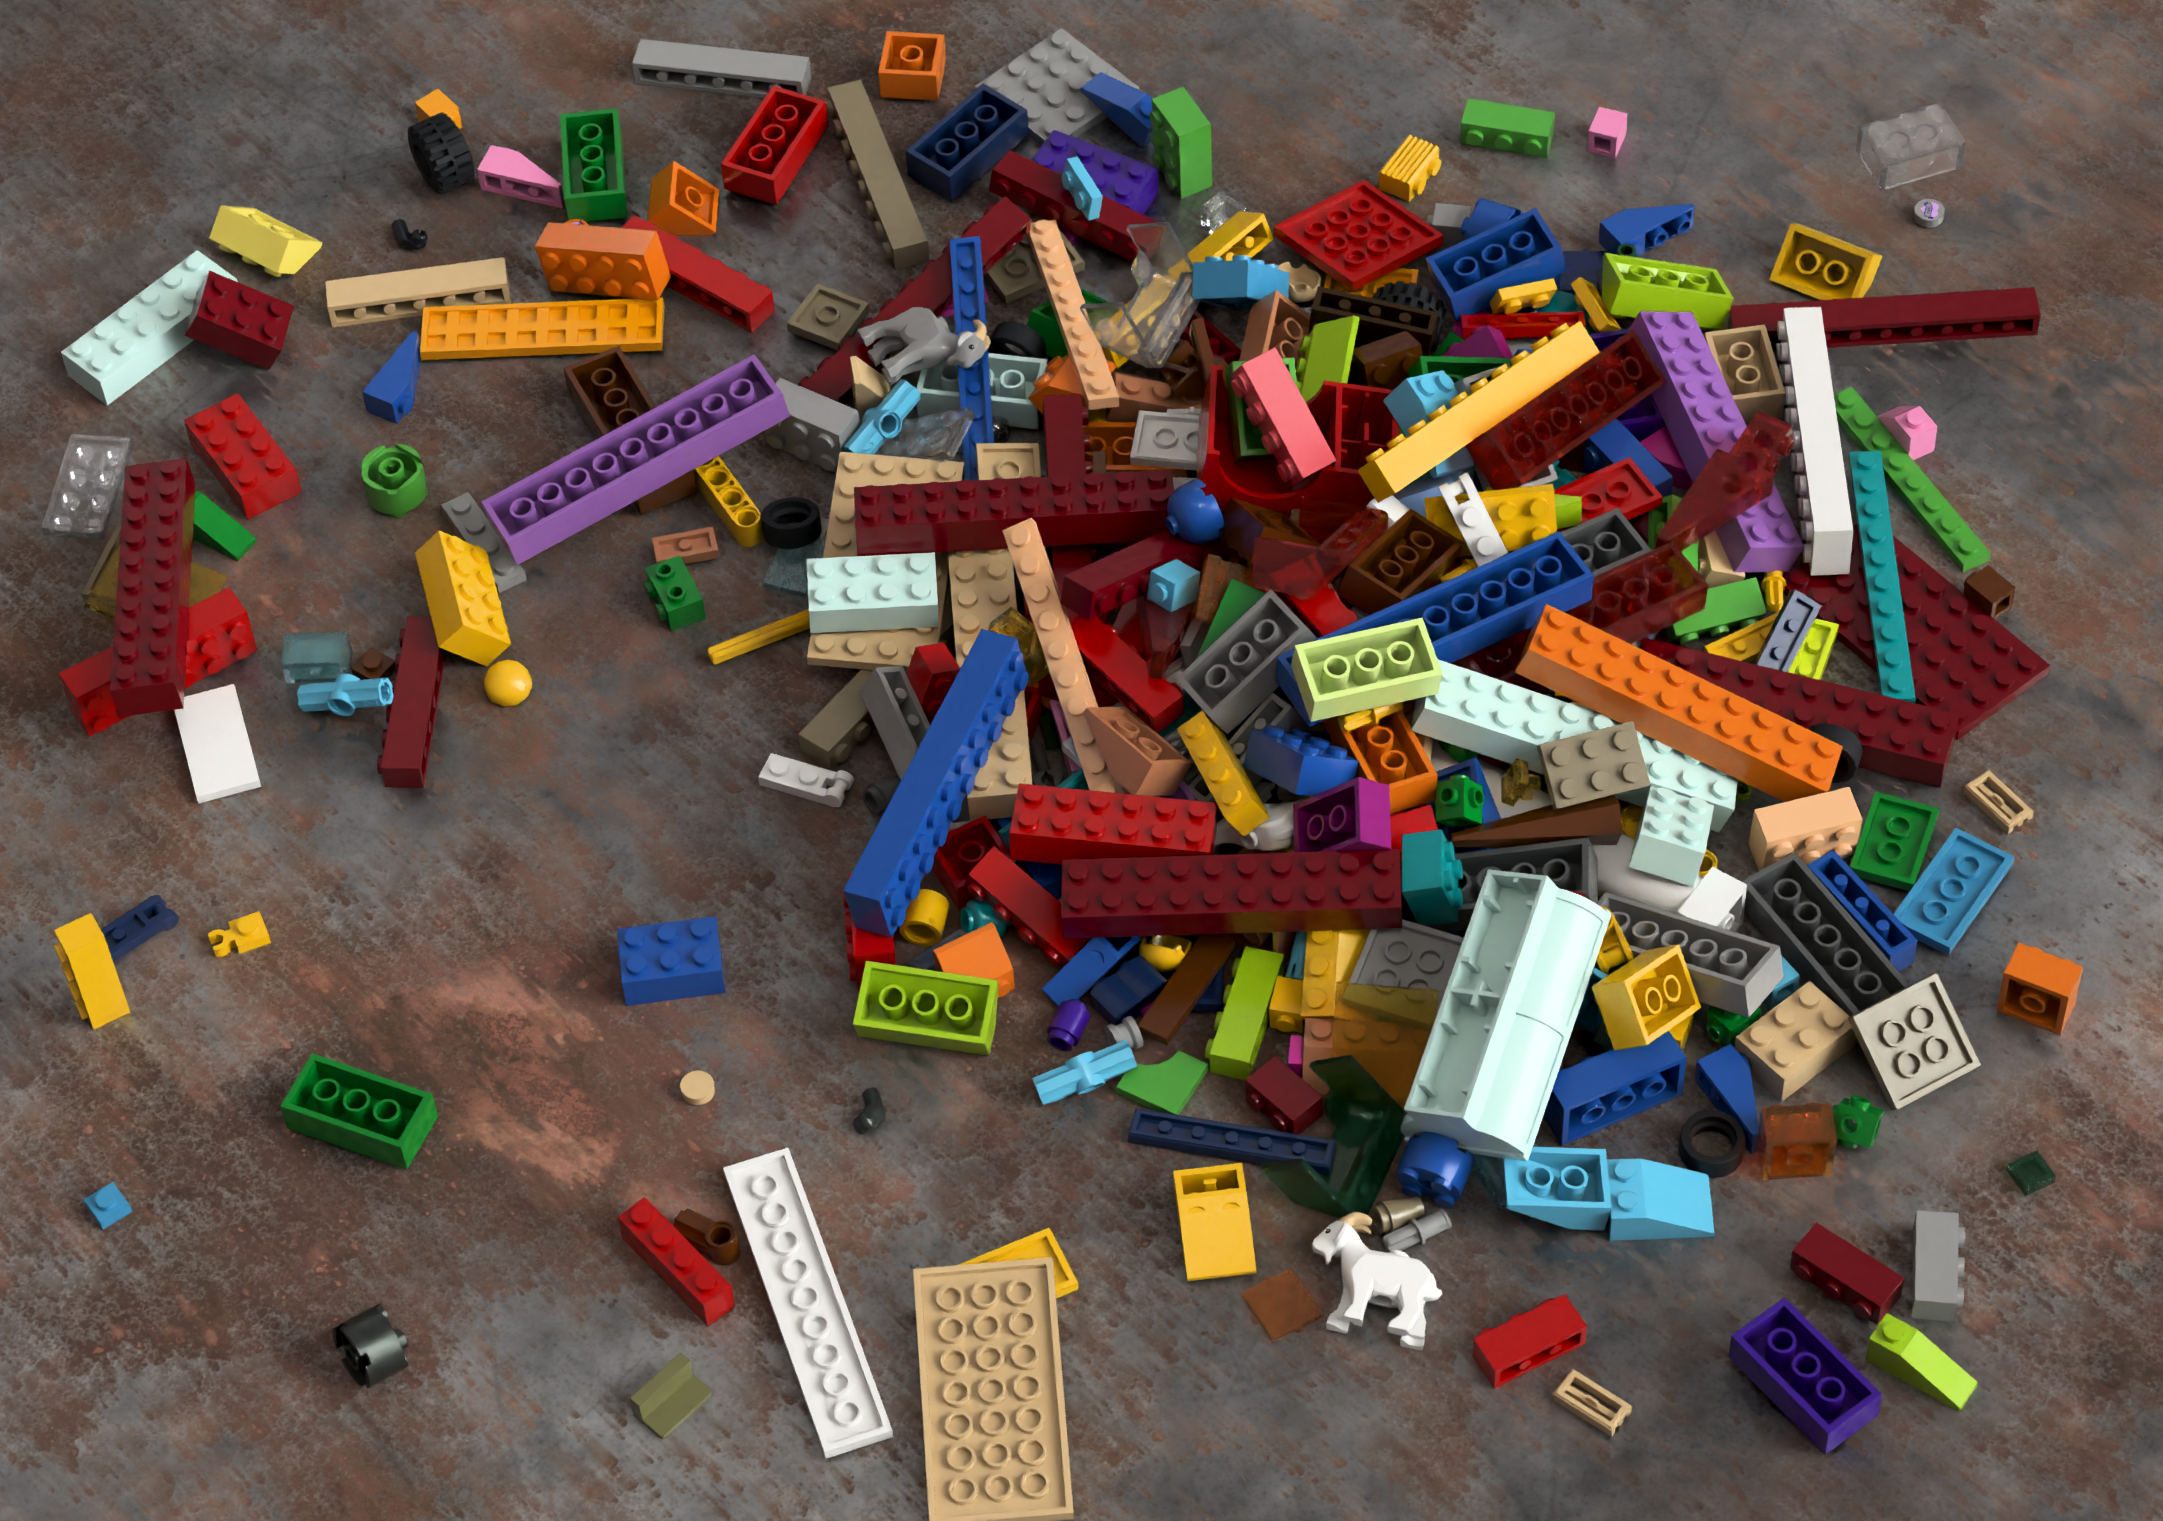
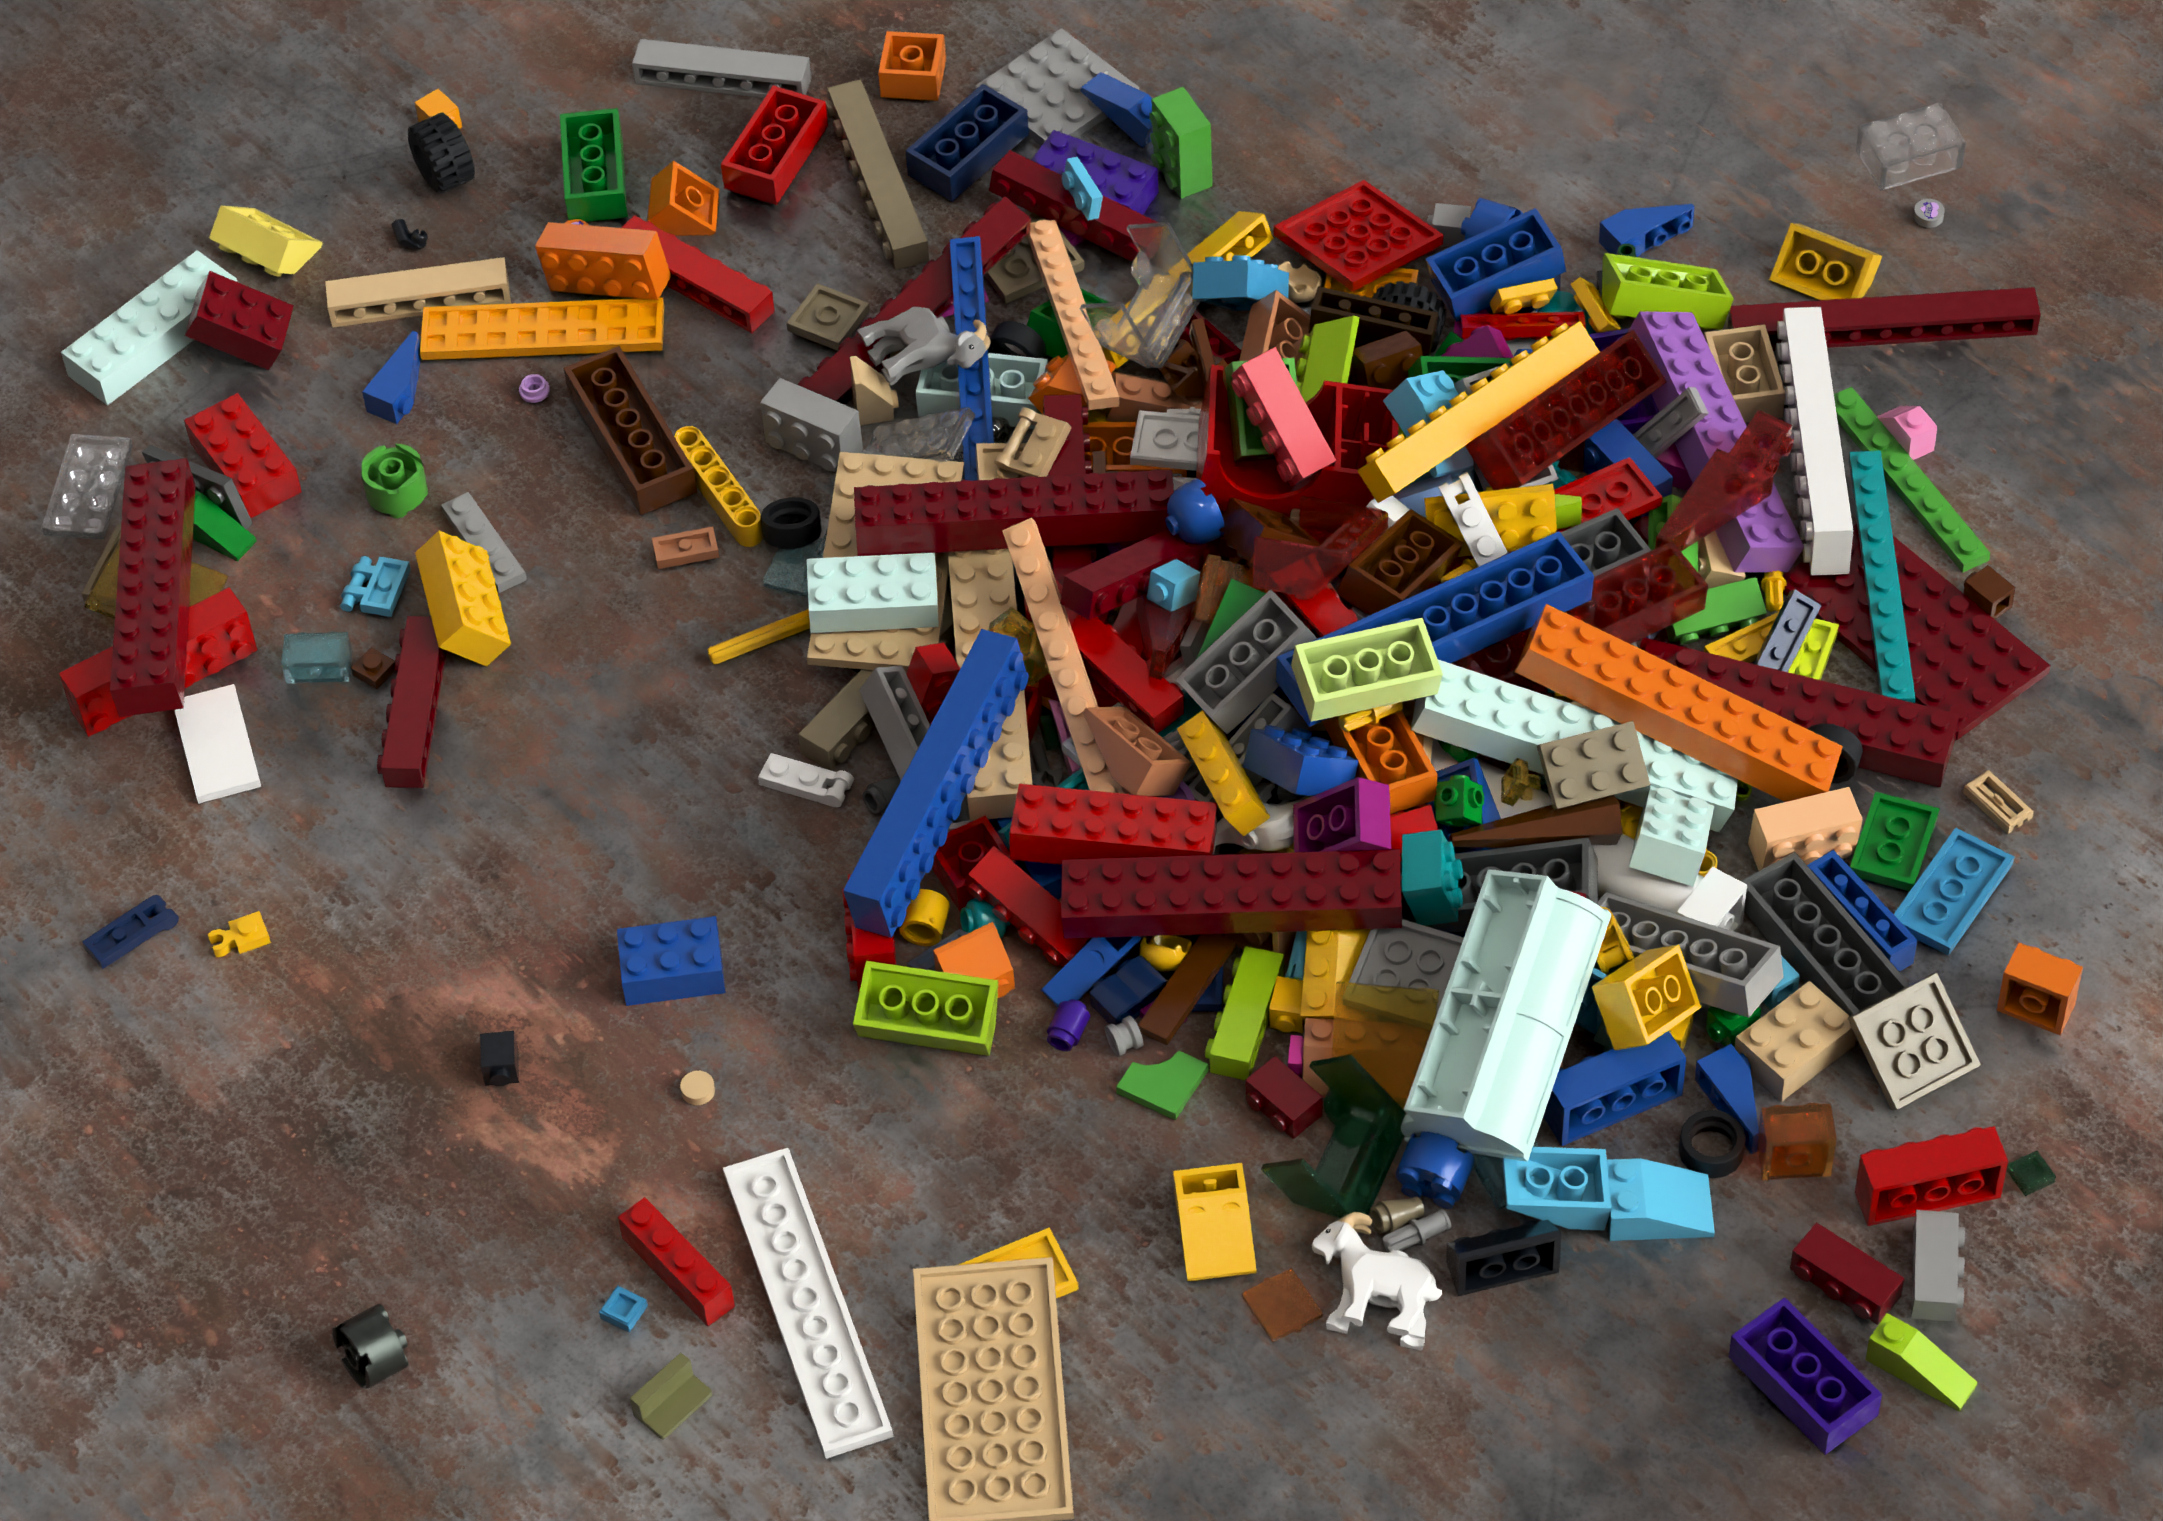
(90, 971): yellow brick -> none
(107, 1205): dark azure plate -> none
(212, 484): none -> dark grey wing
(345, 694): medium azure piece -> none
(359, 1111): green brick -> none
(383, 589): none -> medium azure plate
(499, 1058): none -> black brick
(507, 683): yellow hair -> none
(514, 175): bright pink slope -> none
(534, 388): none -> lavender plate
(623, 1308): none -> dark azure tile
(635, 459): medium lavender brick -> none
(674, 593): green brick -> none
(708, 1235): reddish brown piece -> none
(872, 1114): pearl dark grey arm -> none
(892, 411): medium azure piece -> none
(1041, 447): none -> tan plate
(1085, 1072): medium azure piece -> none
(1218, 211): clear panel -> none
(1229, 1140): dark blue tile -> none
(1409, 168): yellow brick -> none
(1504, 1256): none -> black slope
(1507, 127): bright green brick -> none
(1529, 1340): red brick -> none
(1581, 264): clear blue piece -> none
(1599, 1416): tan tile -> none
(1607, 132): bright pink brick -> none
(1672, 422): none -> light grey tile
(1866, 1118): green brick -> none
(1931, 1175): none -> red brick

